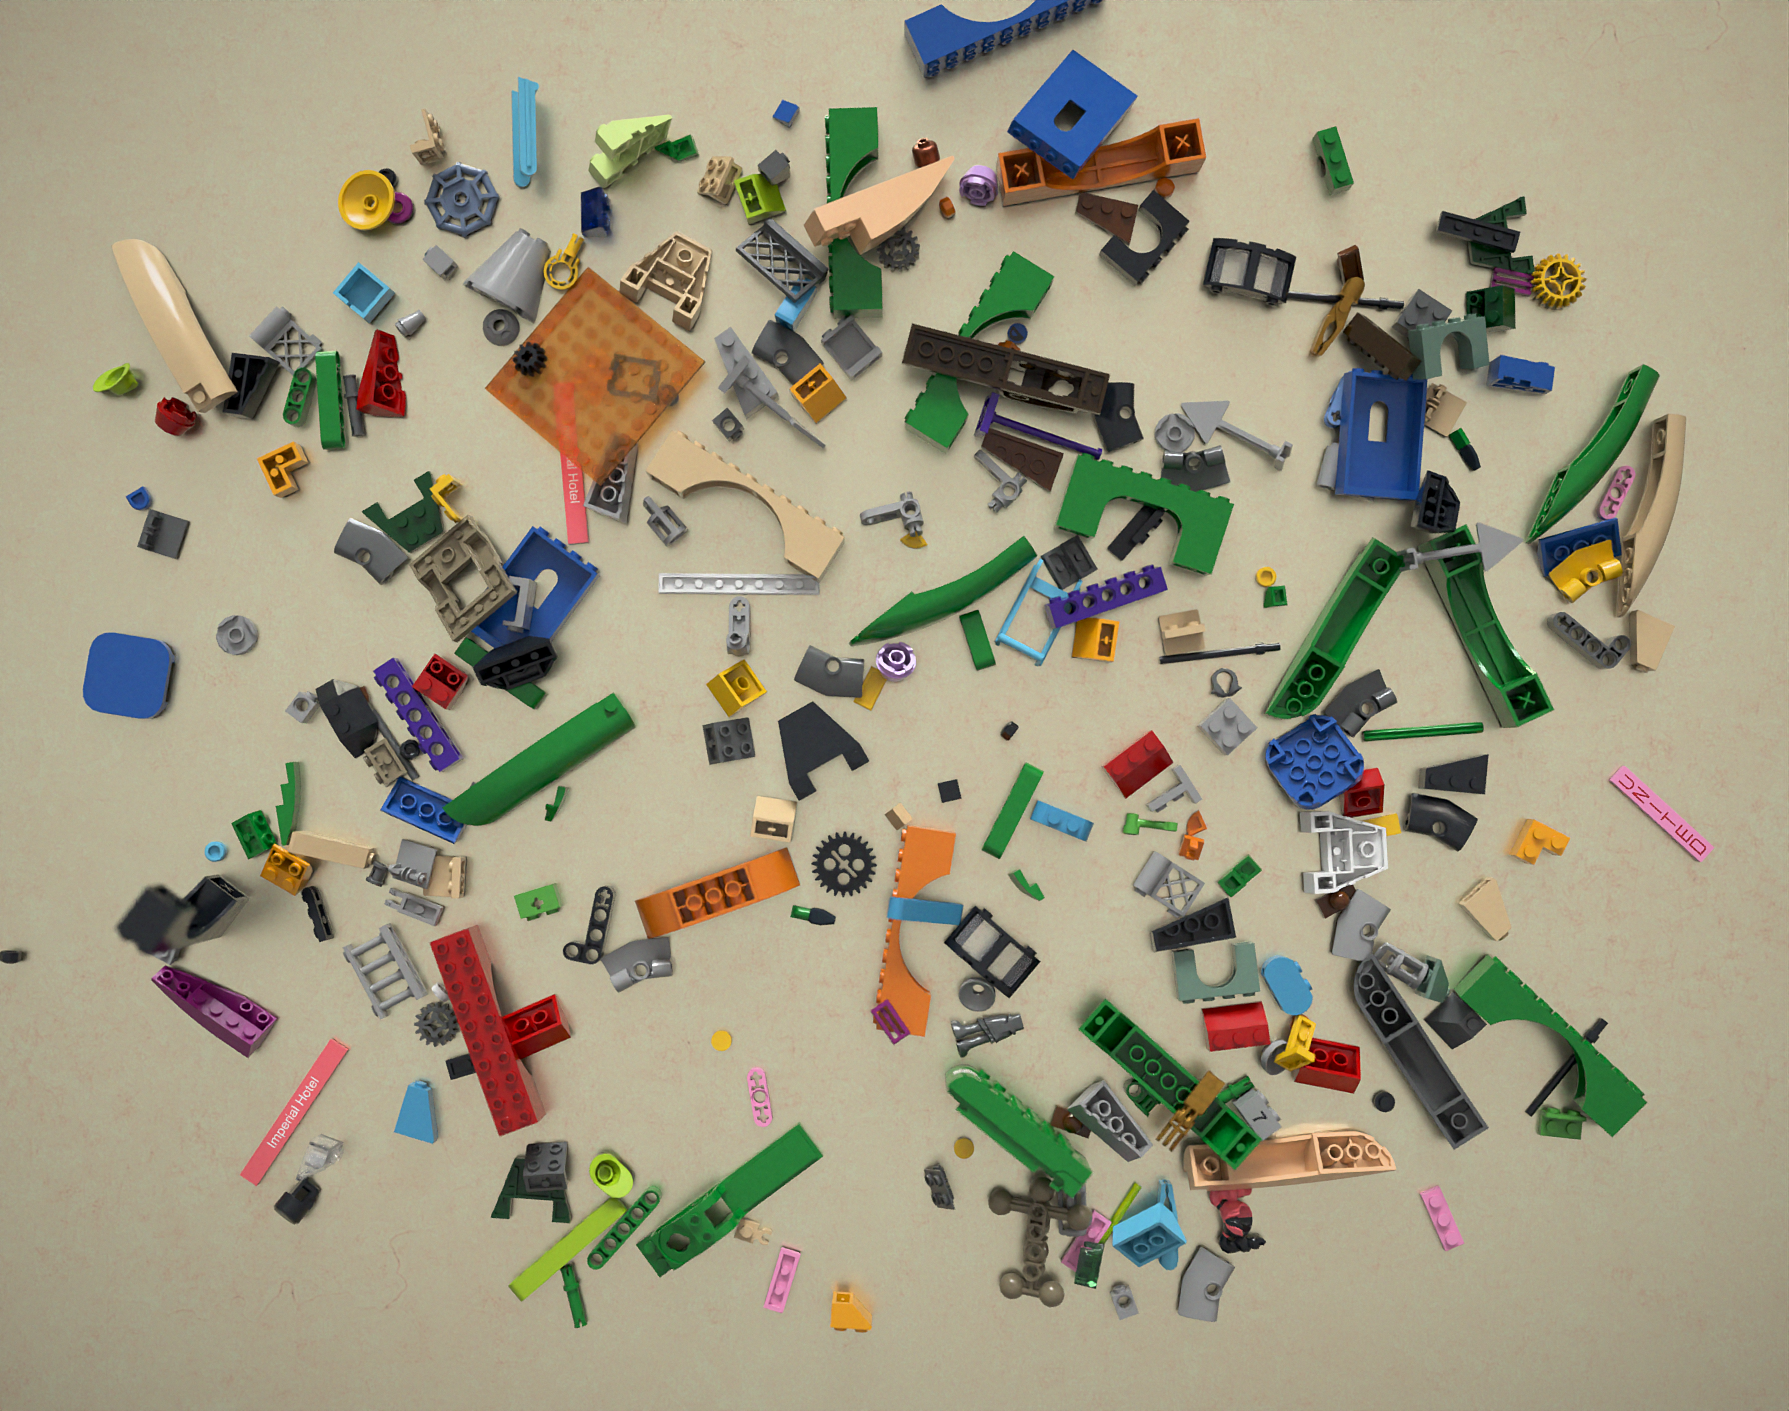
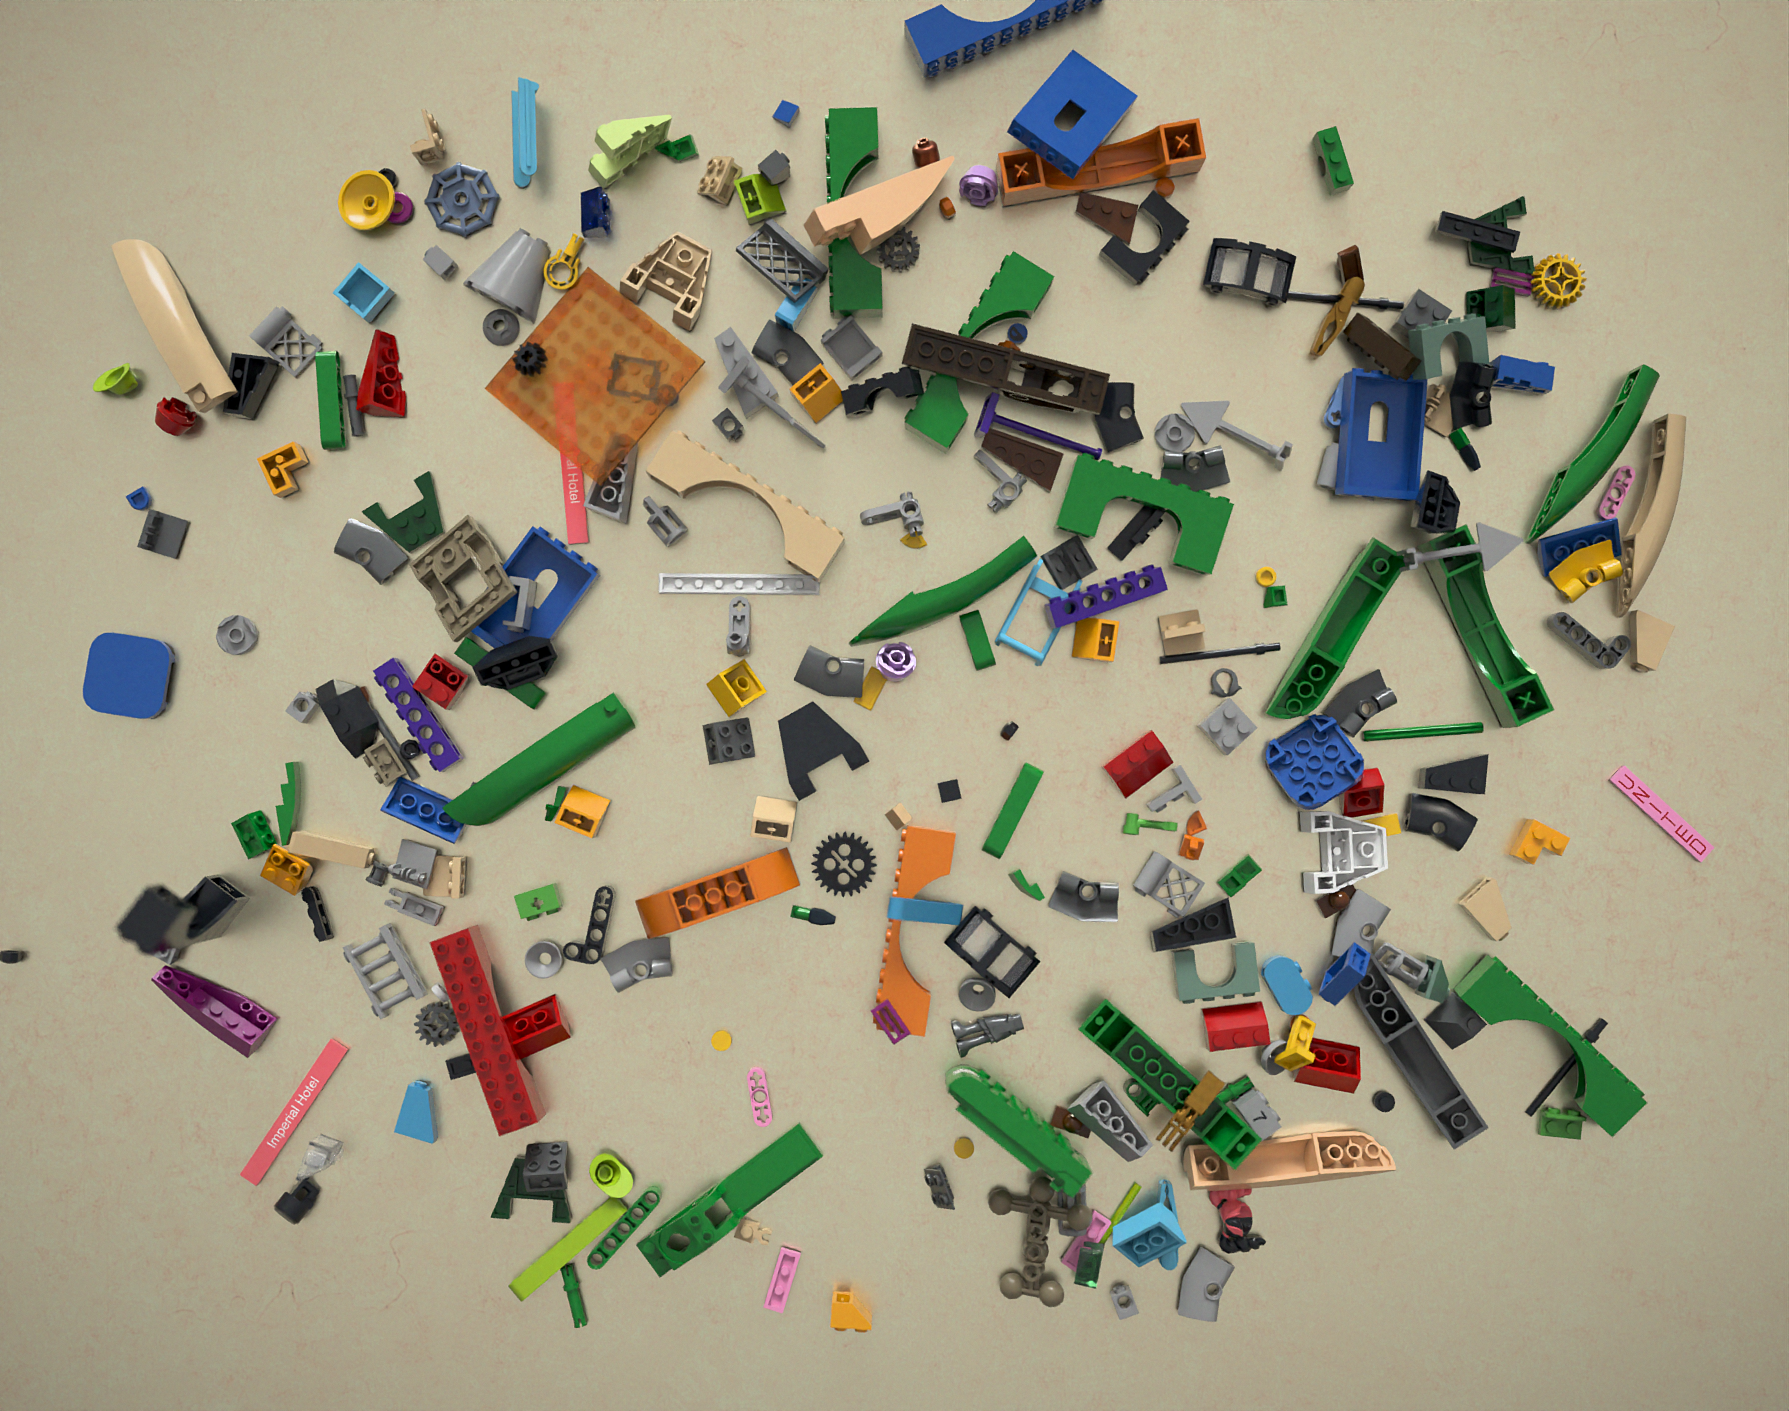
(215, 851): medium azure tile -> none
(296, 388): green beam -> none
(409, 323): light grey cone -> none
(444, 486): yellow bracket -> none
(533, 963): none -> light grey piece
(582, 811): none -> light orange slope
(861, 398): none -> black arch
(1062, 821): dark azure brick -> none
(1099, 907): none -> dark grey panel
(1344, 974): none -> blue window
(1441, 1218): bright pink plate -> none
(1468, 382): none -> black panel

